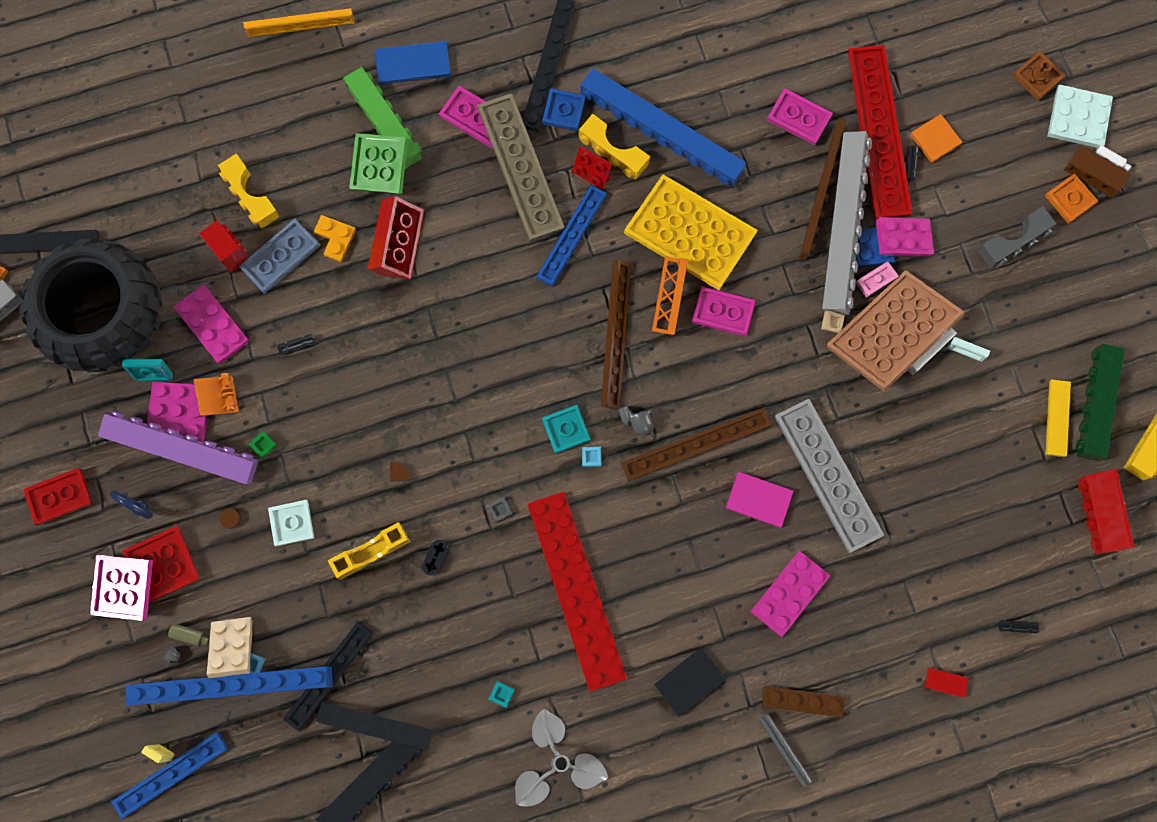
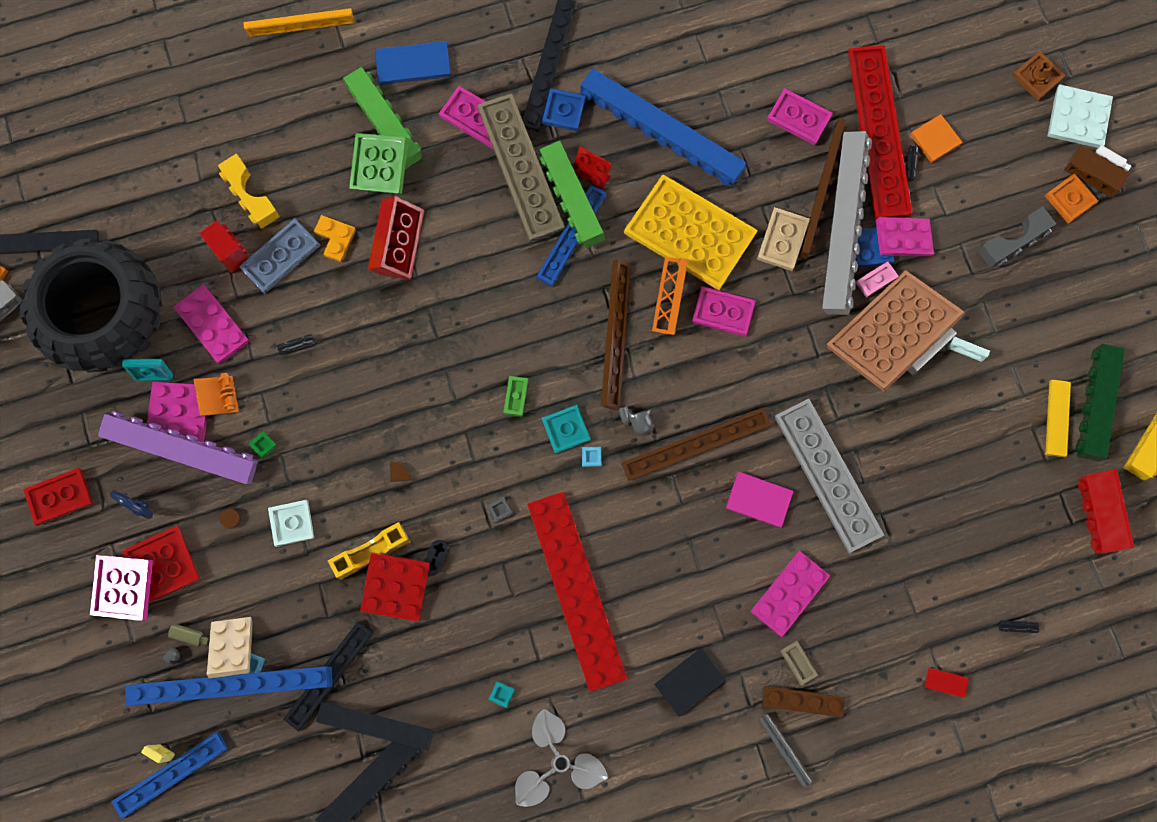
(395, 586): none -> red plate
(515, 396): none -> bright green plate
(572, 195): none -> bright green brick
(631, 161): yellow arch -> none
(783, 239): none -> tan plate
(799, 663): none -> dark tan tile
(832, 322): tan plate -> none

